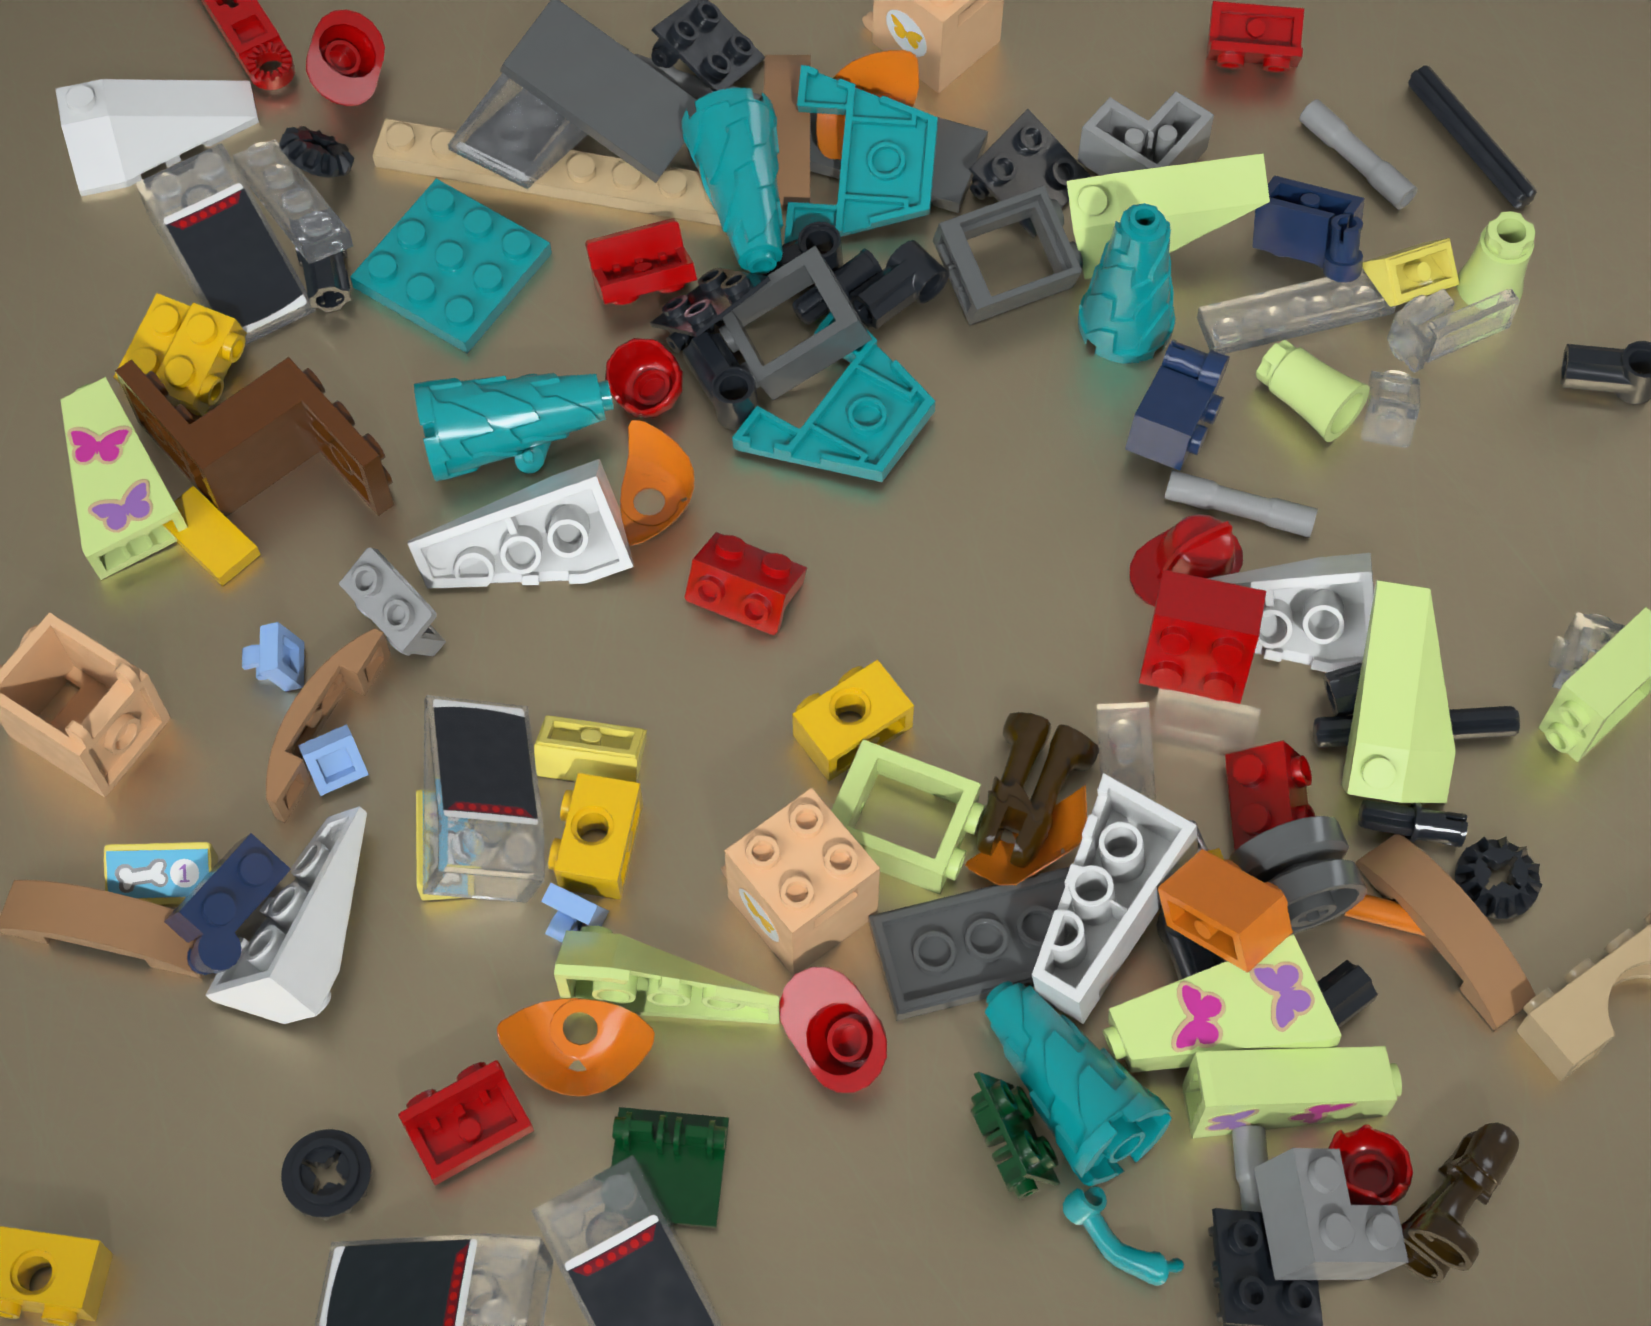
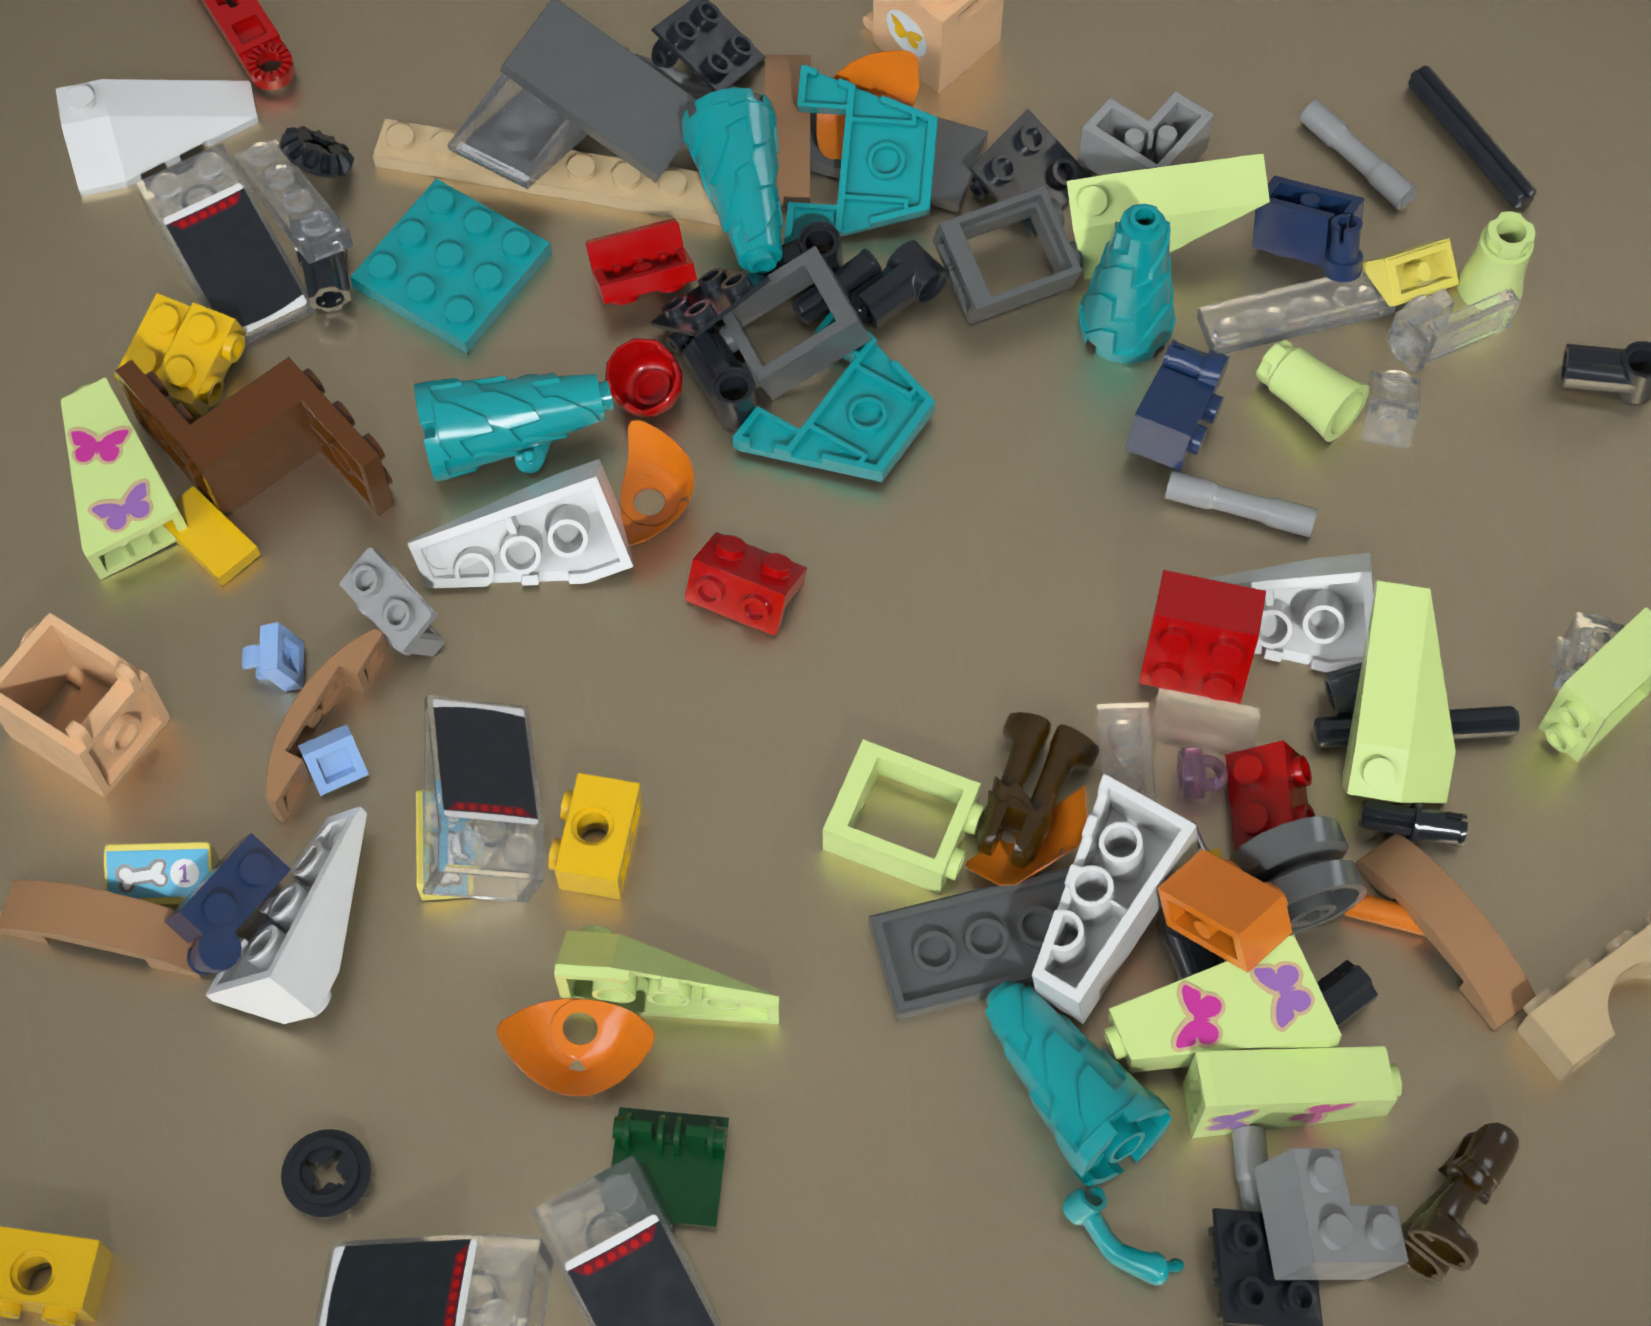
(345, 57): red piece -> none
(465, 1120): red bracket -> none
(571, 912): light blue tile -> none
(588, 747): light yellow slope -> none
(802, 881): light nougat container -> none
(833, 1029): red piece -> none
(834, 742): yellow brick -> none
(1008, 1111): dark green hinge -> none
(1192, 547): red piece -> none
(1192, 773): none -> tile
(1255, 35): red bracket -> none
(1374, 1166): red hair -> none
(1500, 900): black gear -> none

